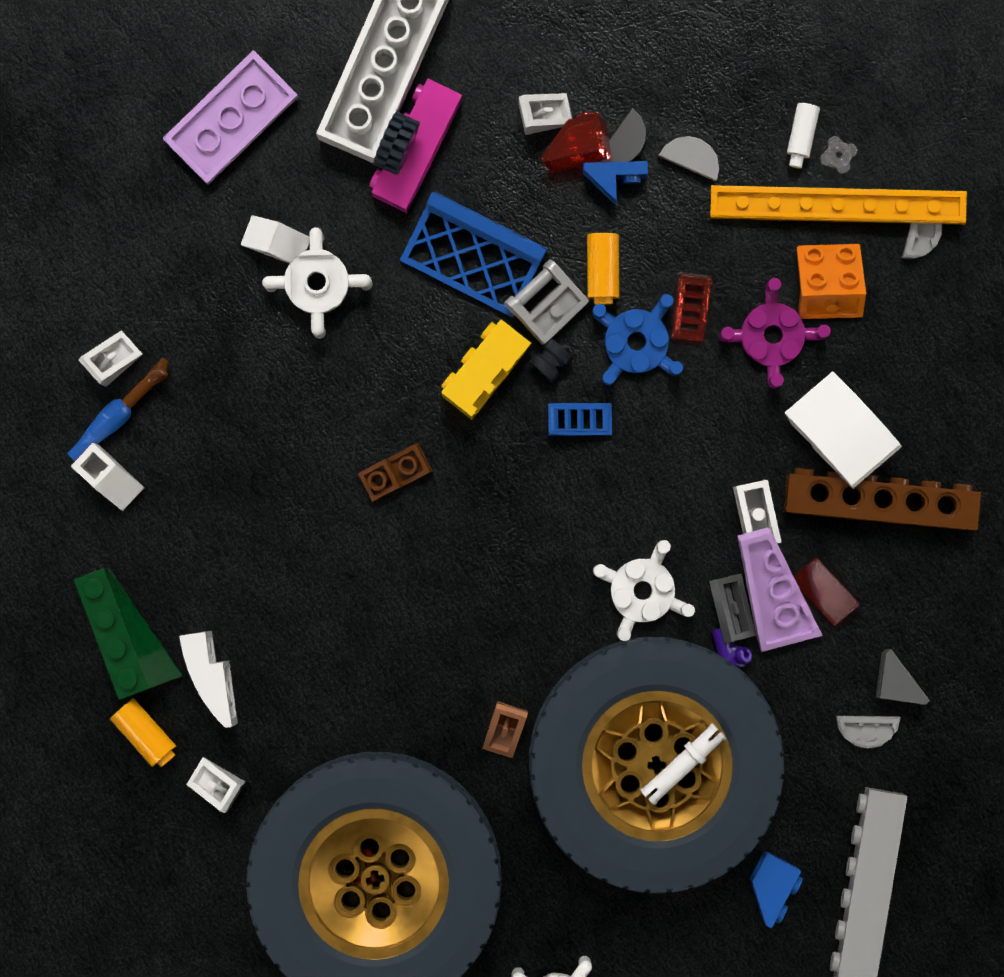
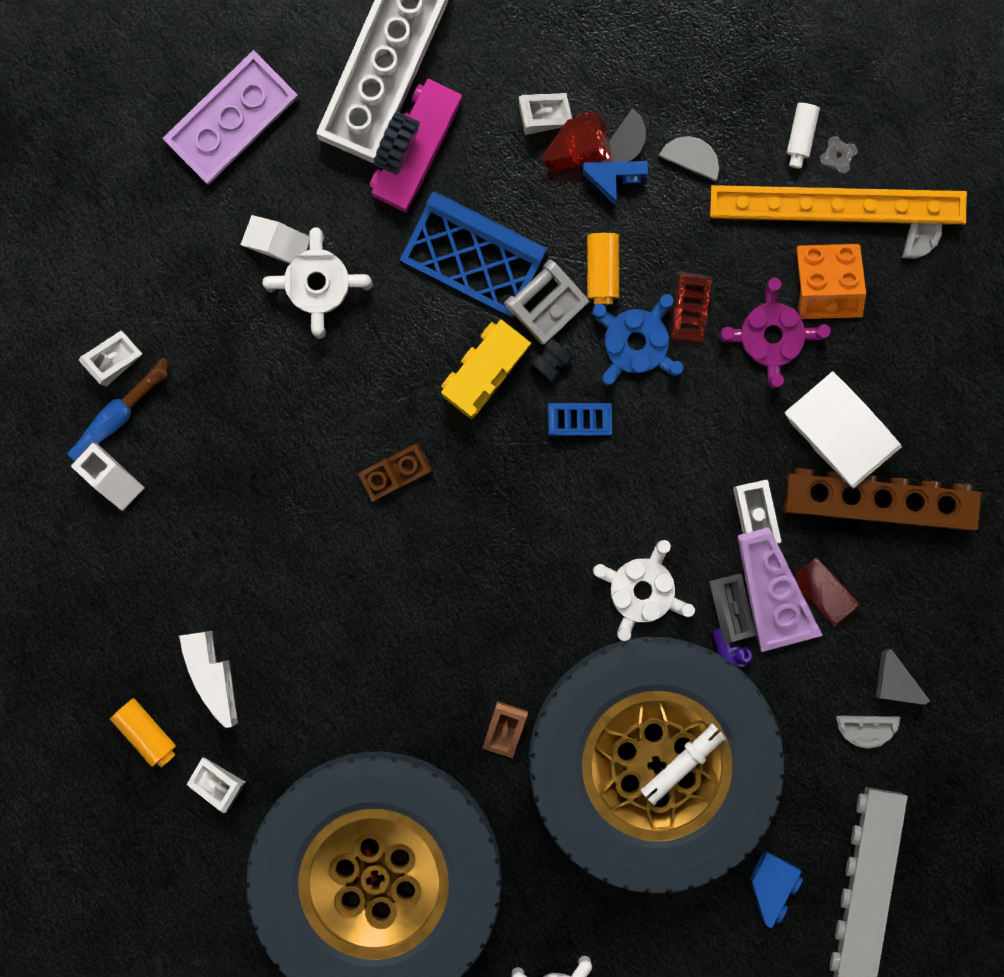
(123, 636): dark green wedge -> none

